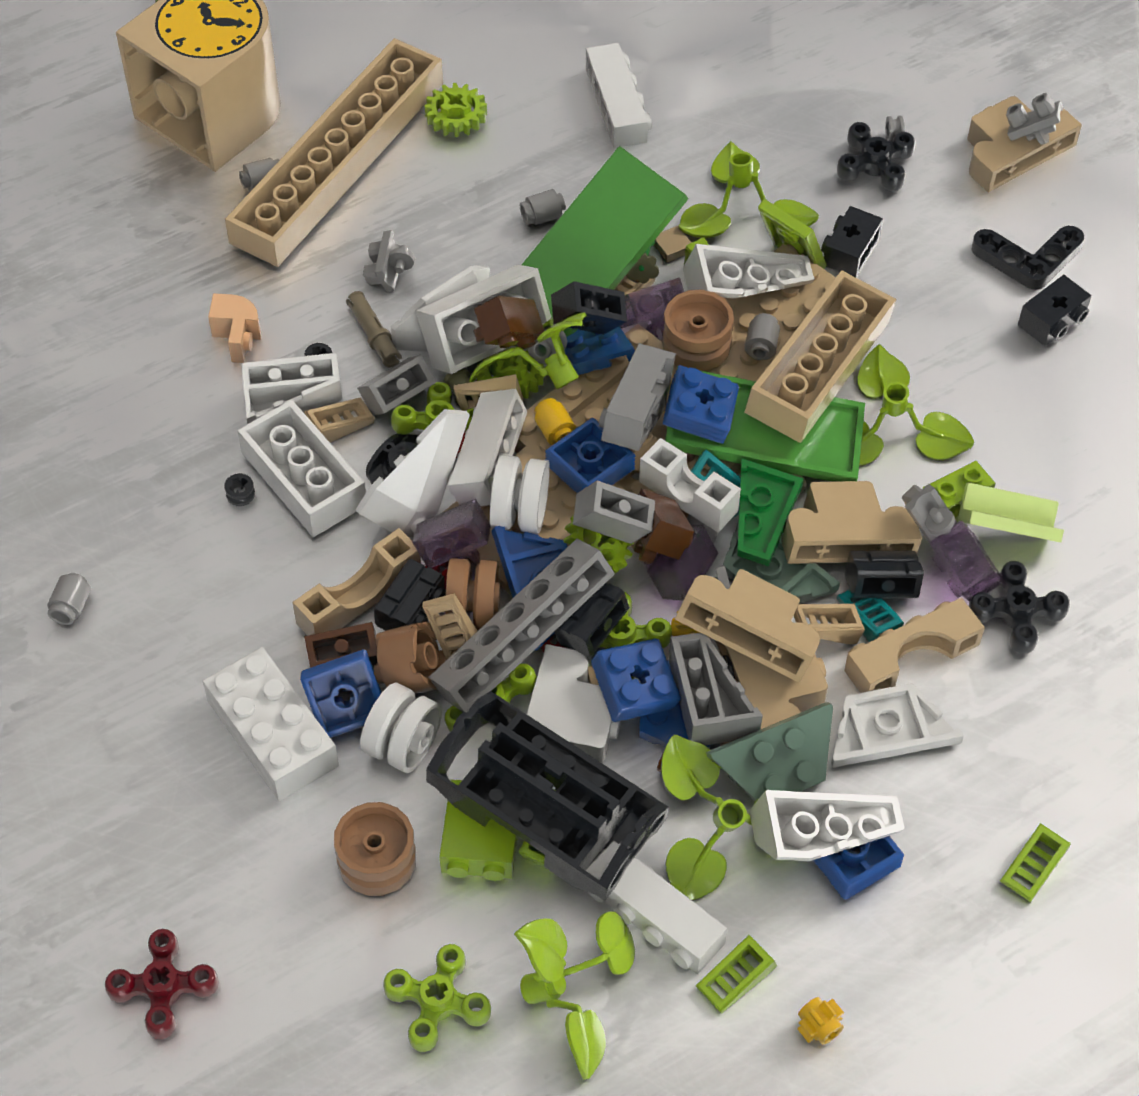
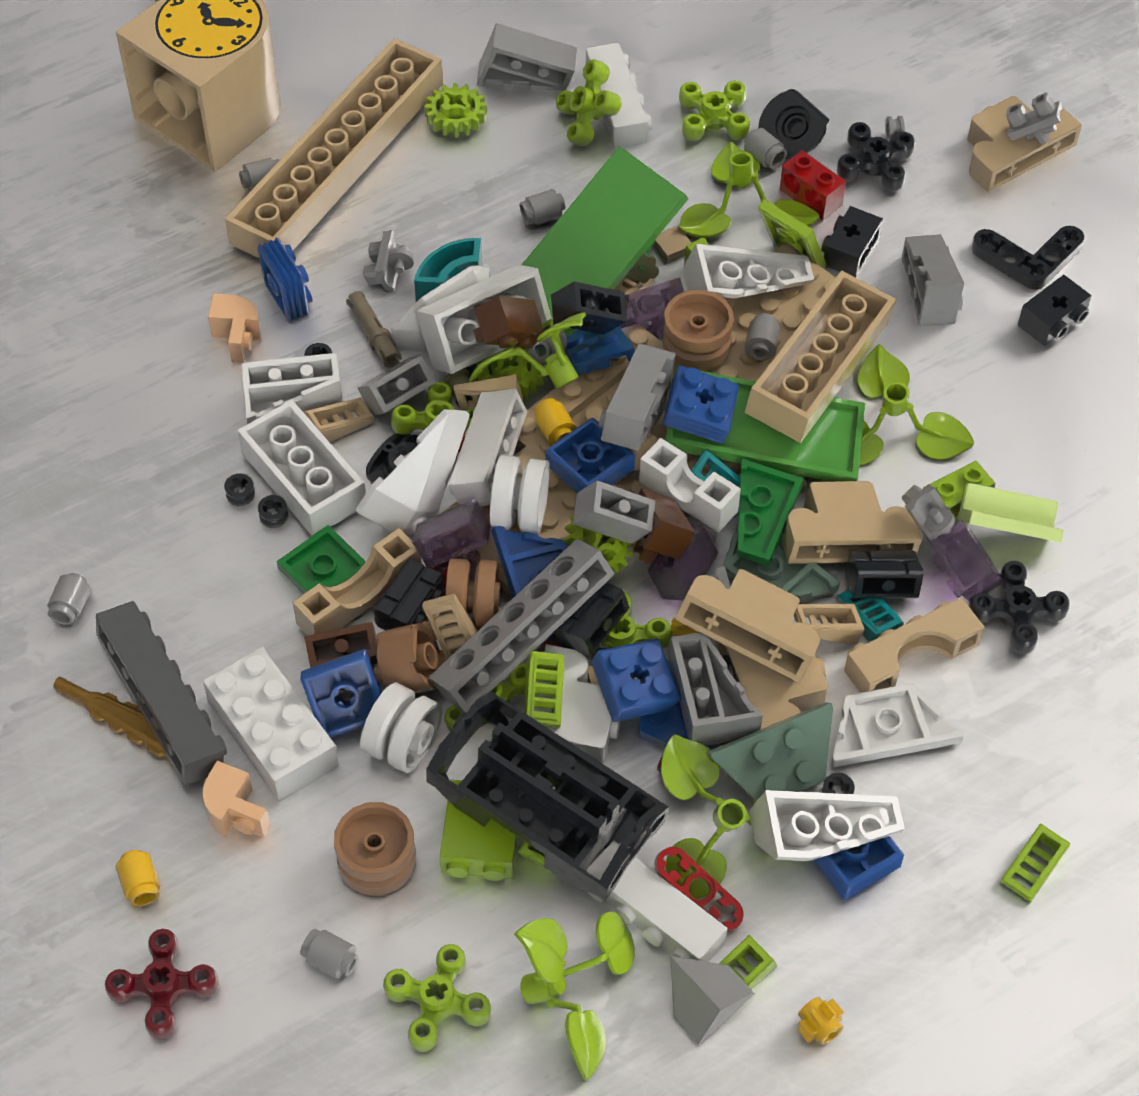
(119, 715): none -> pearl gold sword
(138, 878): none -> yellow brick
(160, 692): none -> dark grey brick
(226, 803): none -> light nougat brick
(279, 506): none -> black bush
(285, 279): none -> blue brick
(321, 560): none -> green tile
(329, 953): none -> light grey brick
(446, 263): none -> teal brick
(526, 60): none -> light grey wedge
(549, 668): none -> lime slope
(588, 103): none -> lime gear
(684, 864): none -> red beam
(705, 995): none -> light grey slope
(714, 110): none -> lime gear
(765, 148): none -> light grey brick
(794, 122): none -> black hat
(812, 184): none -> red brick
(840, 779): none -> black bush
(932, 279): none -> light grey wedge

